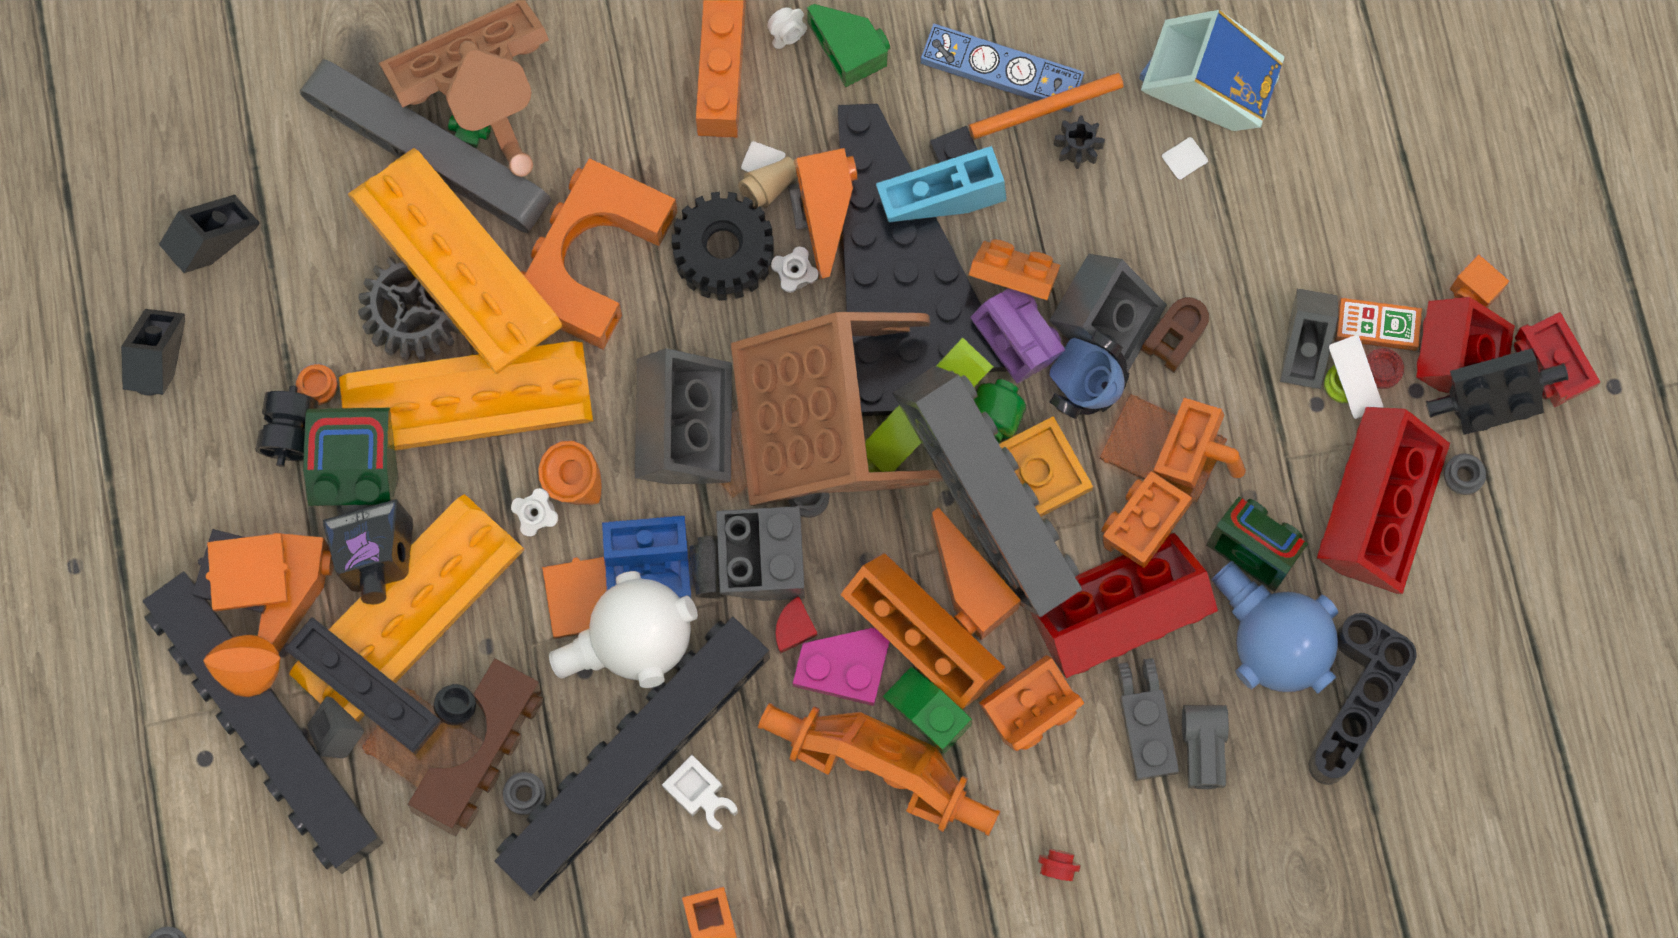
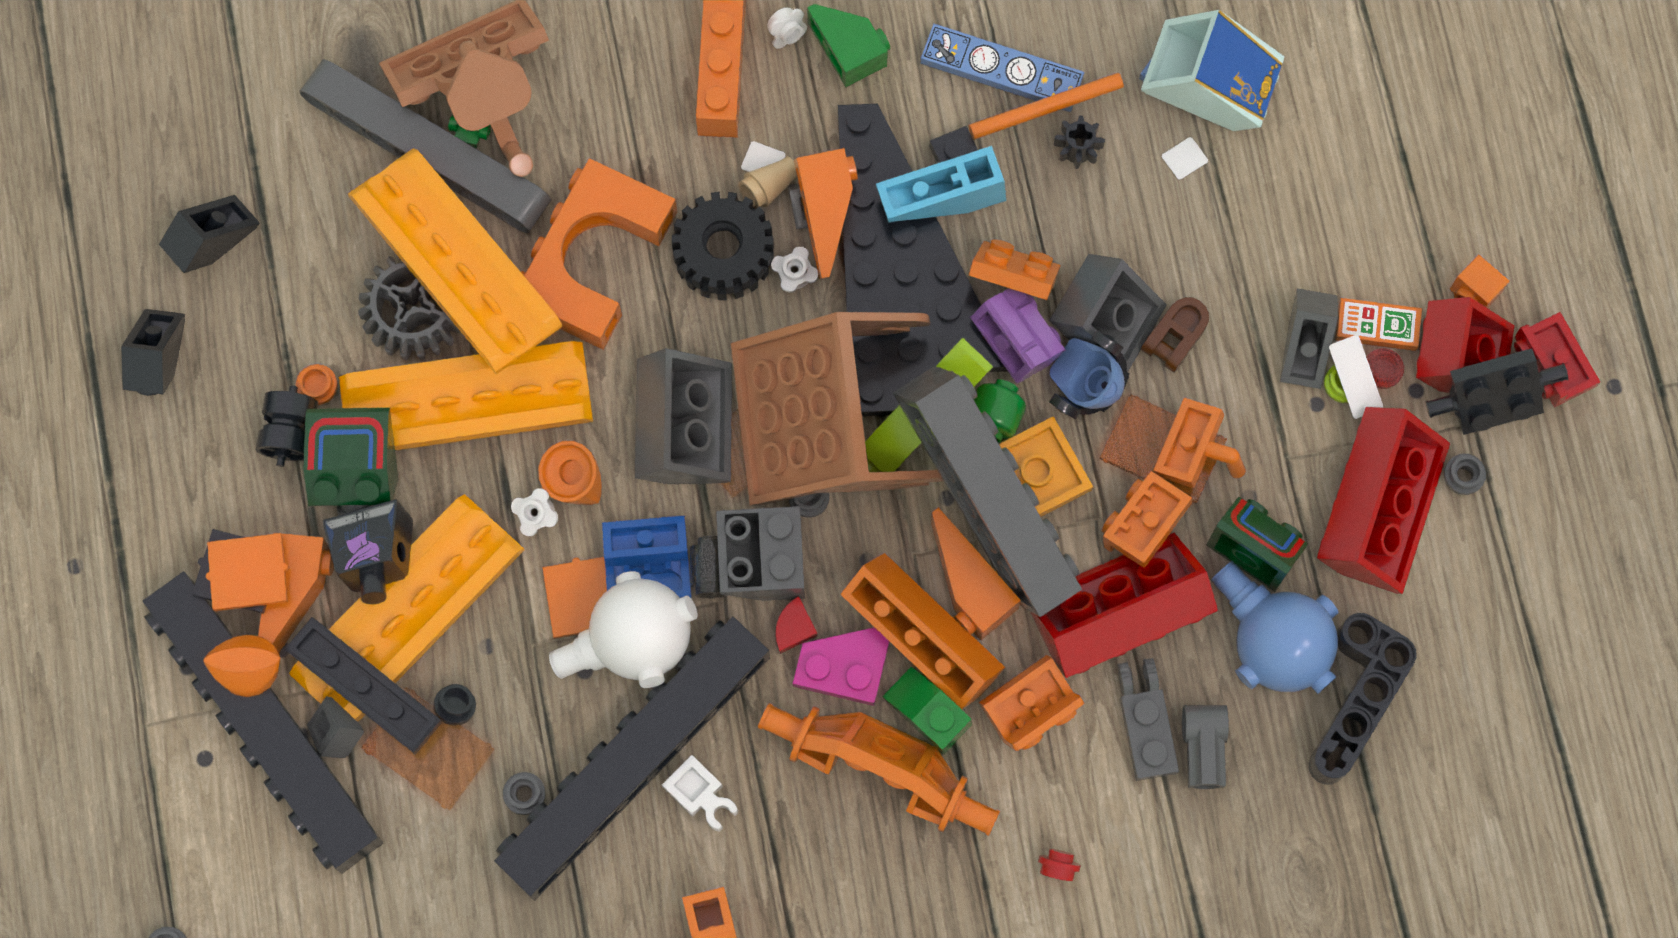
(450, 794): reddish brown arch -> none

